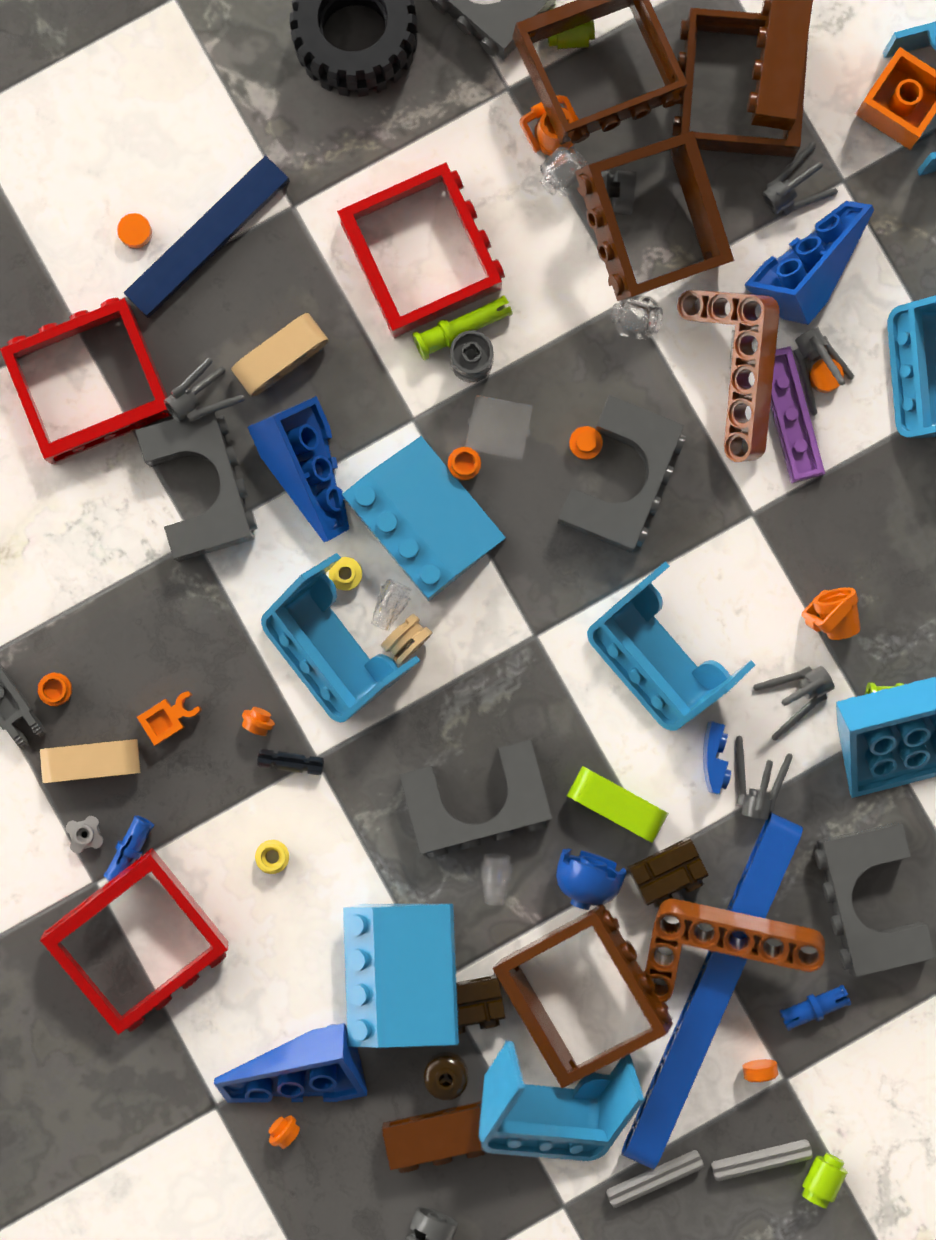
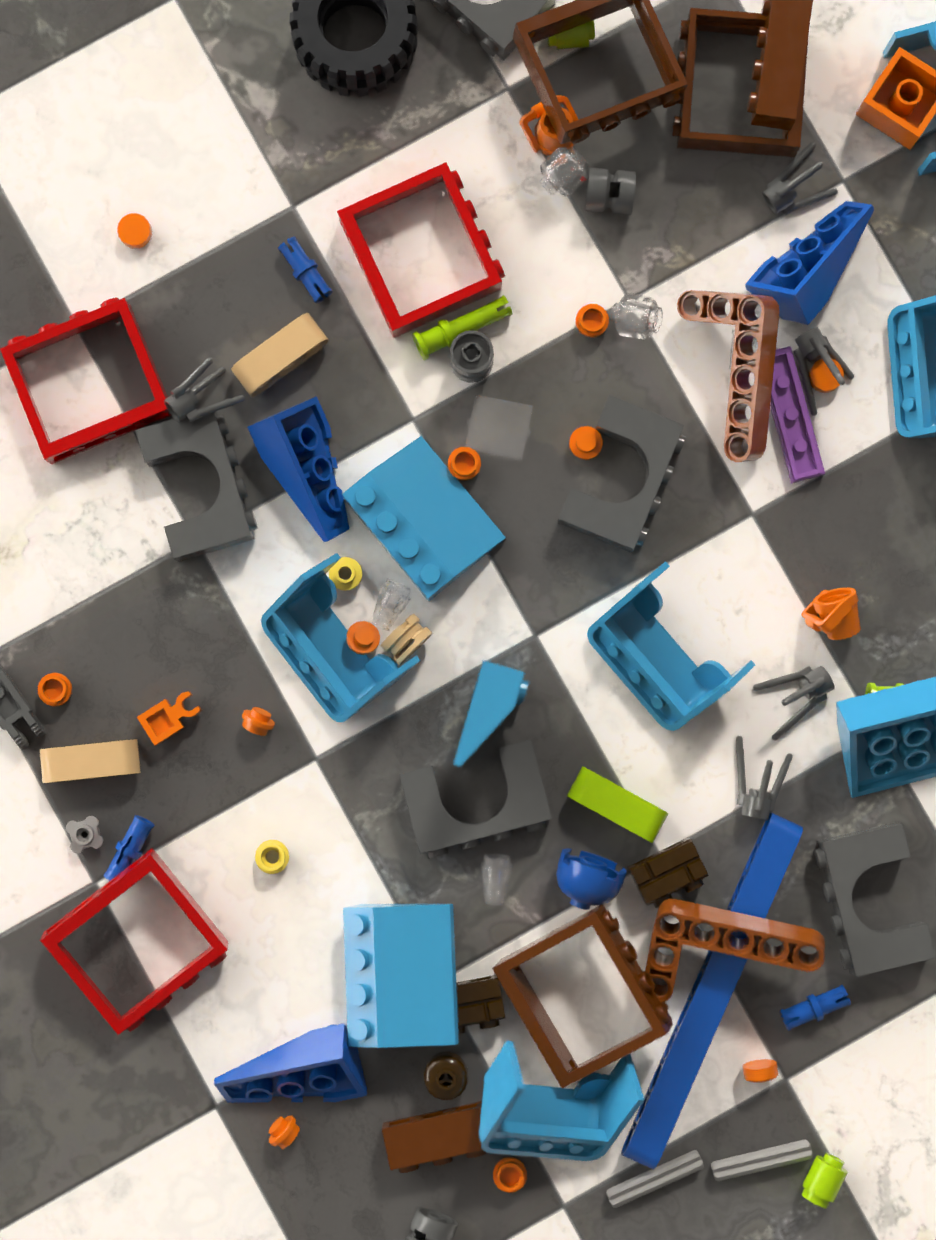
(206, 236): dark blue tile -> none
(290, 762): black axle -> none
(305, 269): none -> blue pin
(363, 637): none -> orange plate
(493, 699): none -> dark azure slope
(509, 1174): none -> orange plate
(592, 320): none -> orange plate
(699, 201): reddish brown window -> none
(715, 769): blue slope -> none

